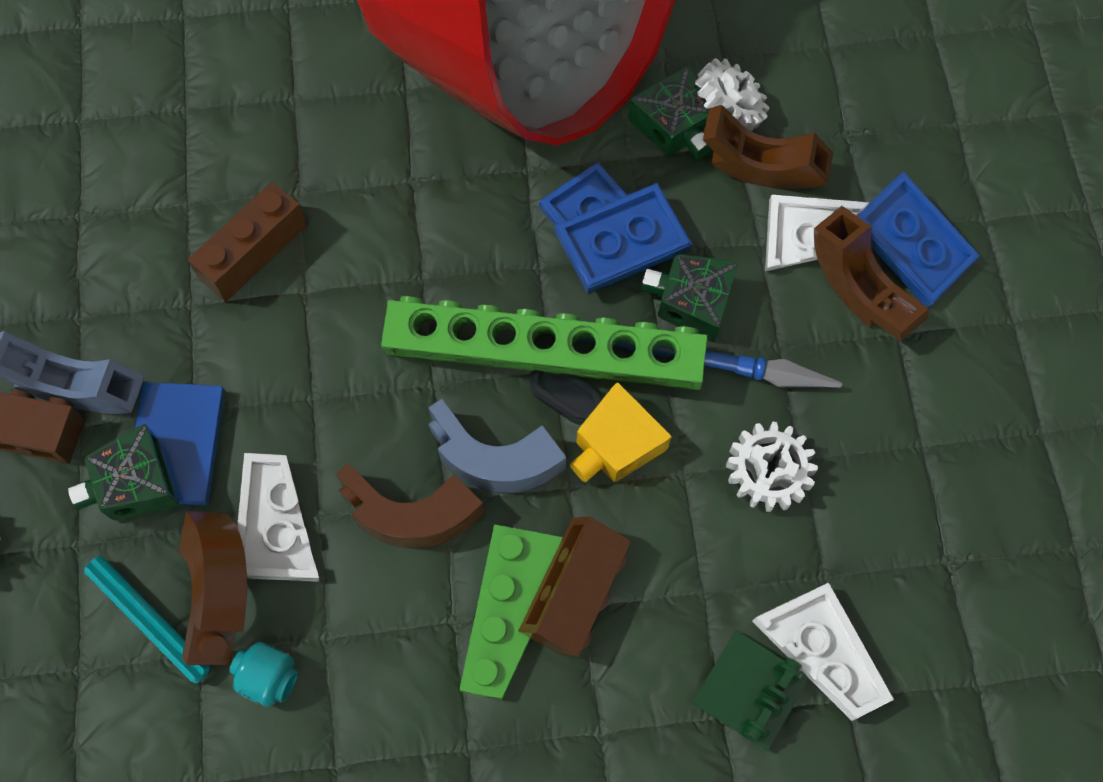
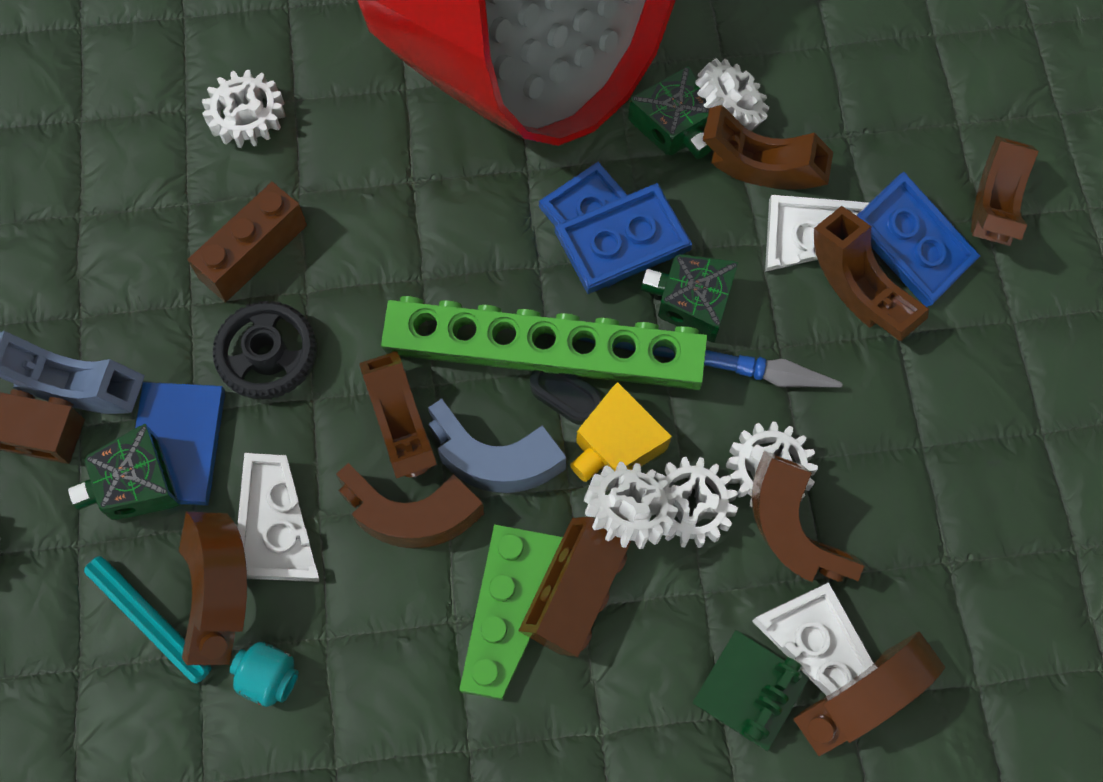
(243, 108): none -> white gear
(264, 316): none -> black wheel
(397, 415): none -> reddish brown arch
(630, 505): none -> white gear
(708, 504): none -> white gear
(776, 504): none -> reddish brown arch
(872, 696): none -> reddish brown arch
(1001, 192): none -> reddish brown arch

